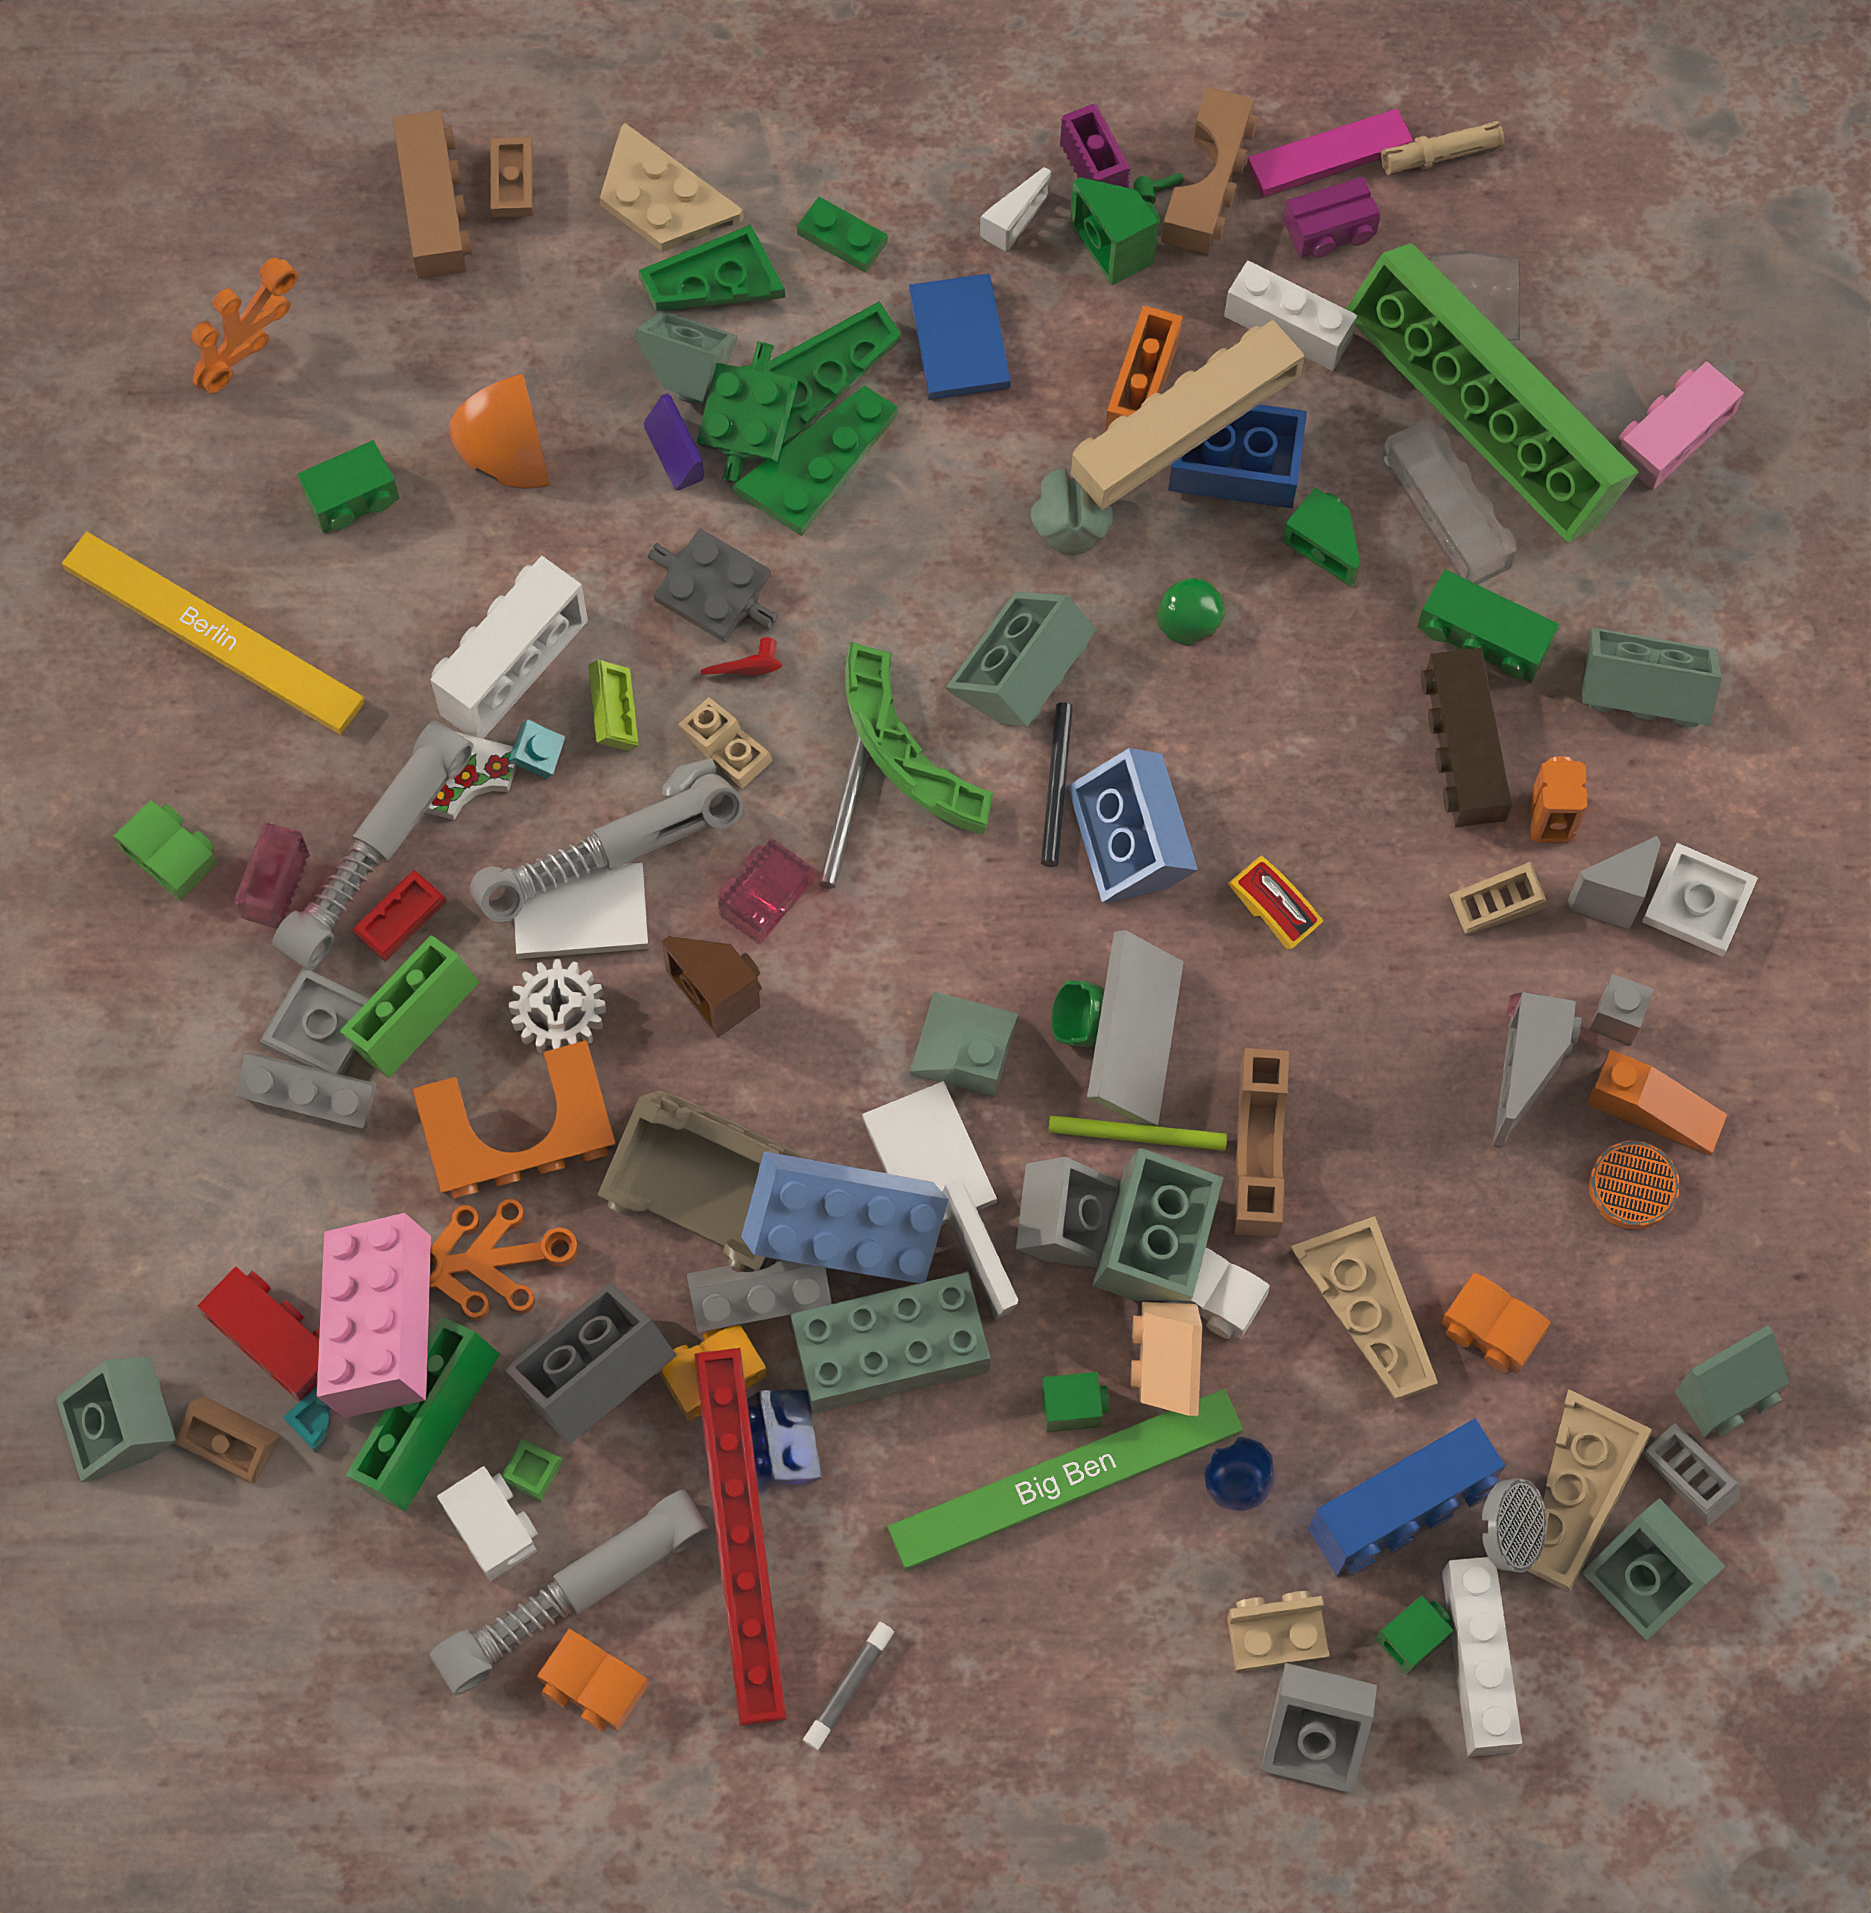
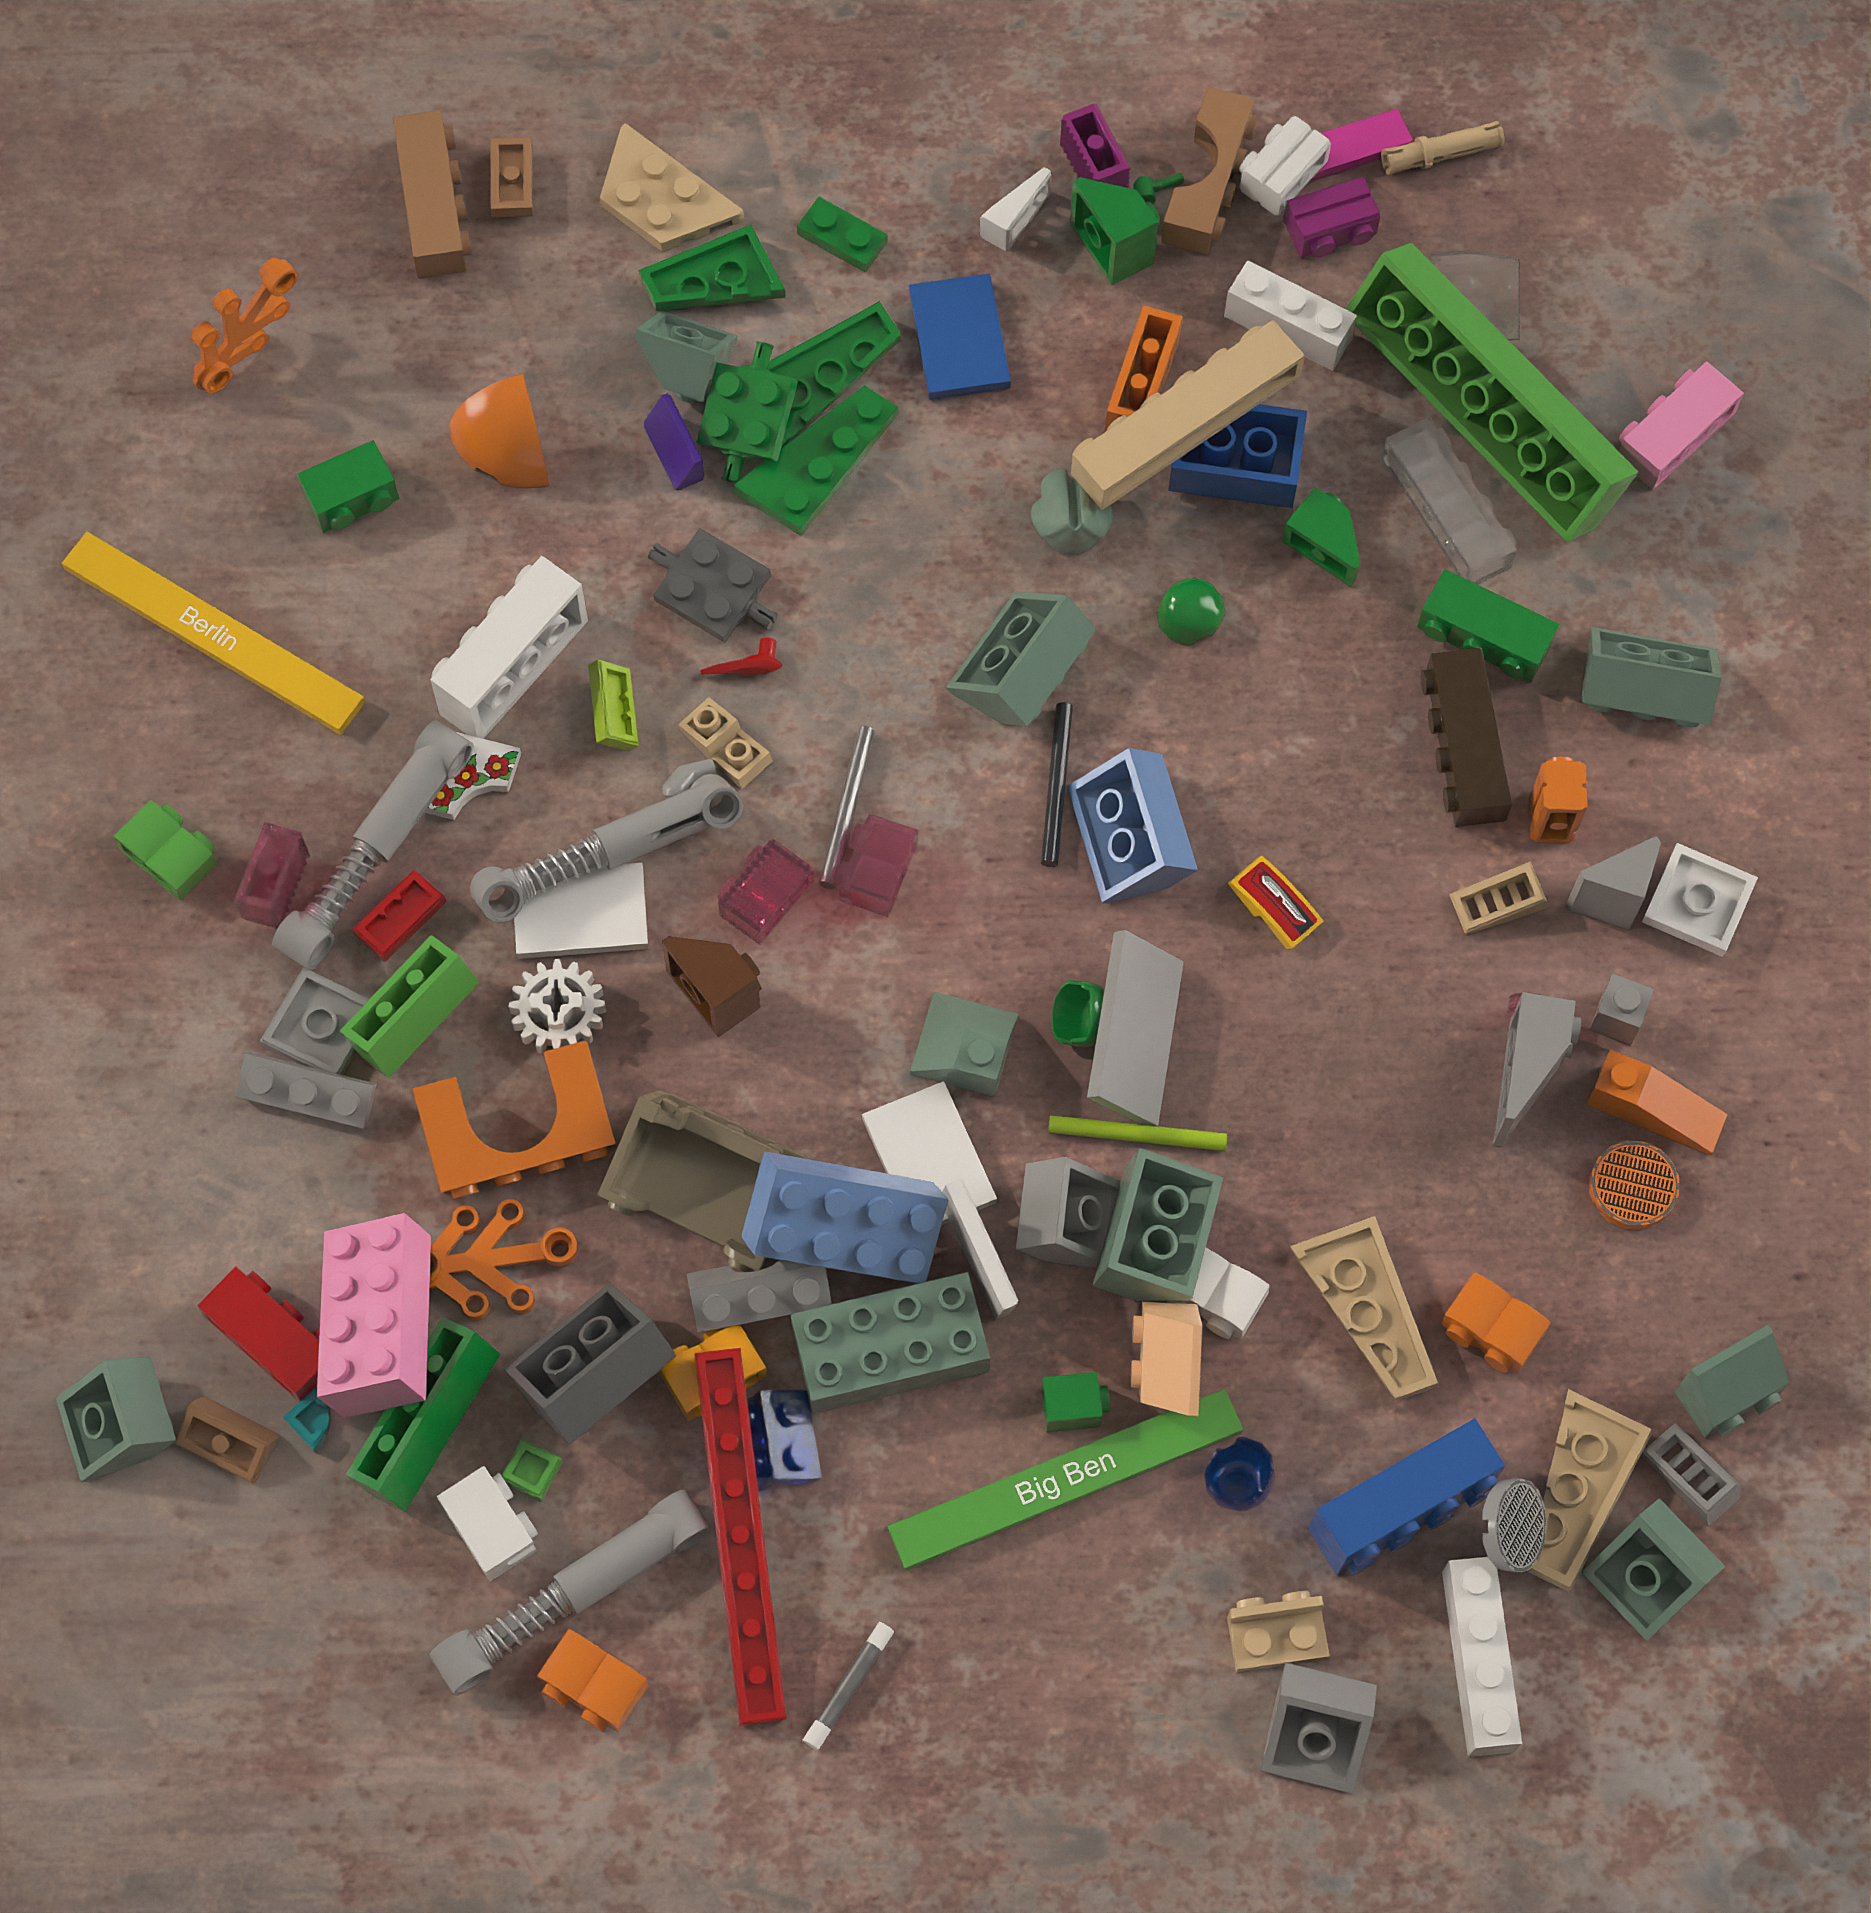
(536, 749): plate -> none
(877, 864): none -> clear pink brick
(896, 750): bright green tile -> none
(1260, 1143): medium nougat arch -> none
(1284, 165): none -> white brick
(1415, 1633): green brick -> none

